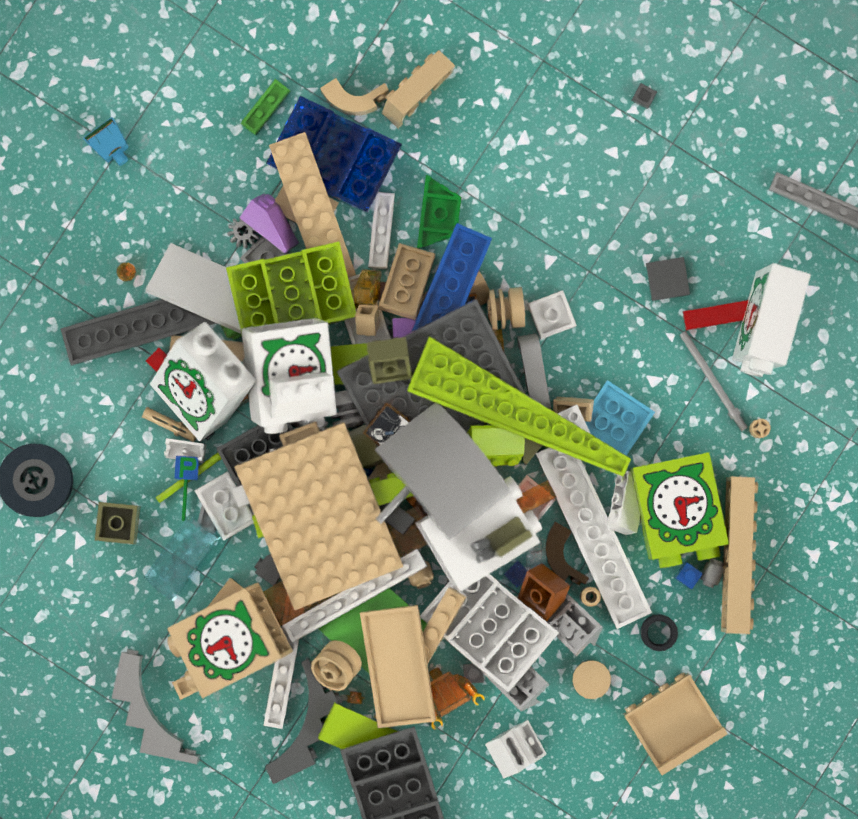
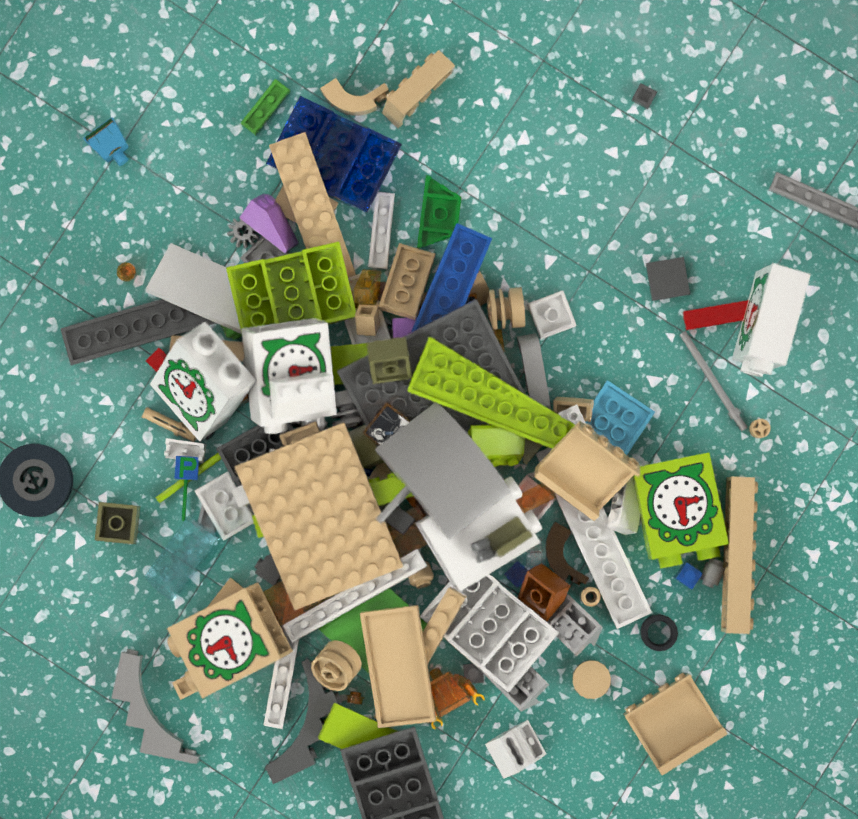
(586, 469): none -> tan panel

